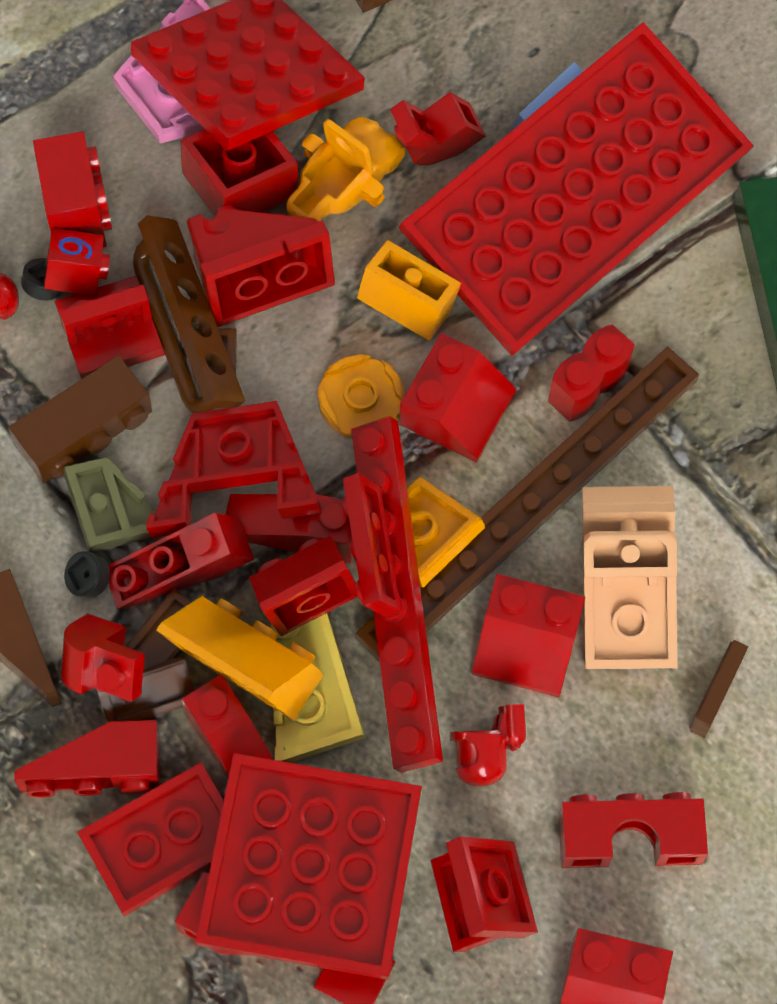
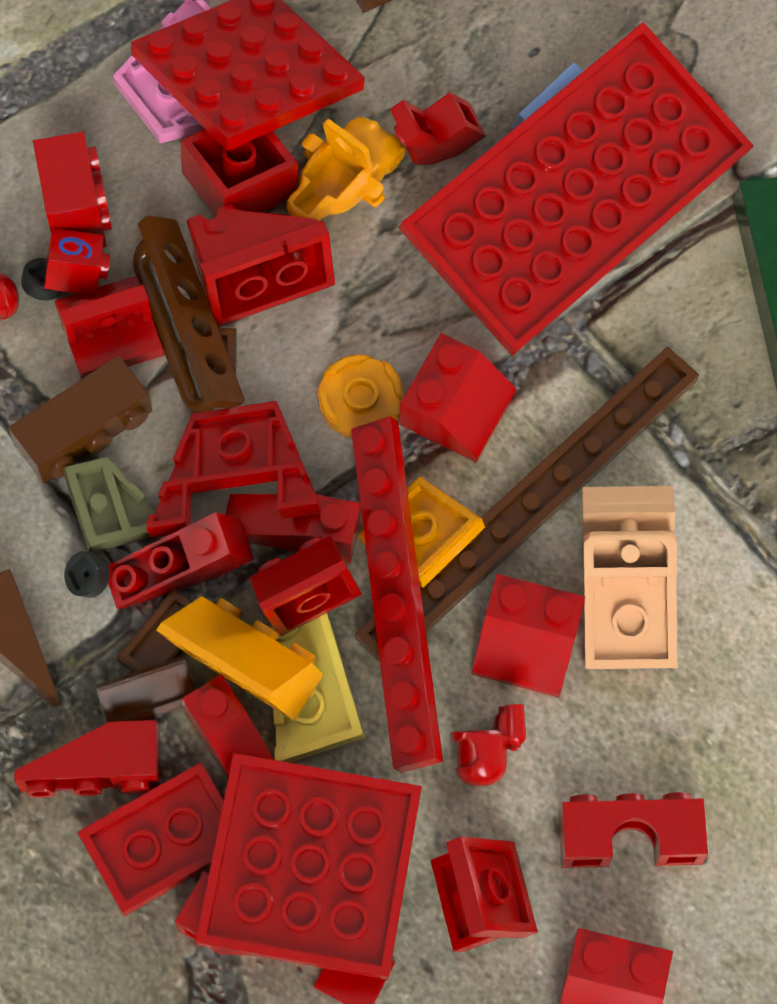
(98, 659): red brick -> none
(370, 545): red plate -> none
(408, 290): light orange brick -> none
(590, 373): red brick -> none
(718, 688): reddish brown tile -> none

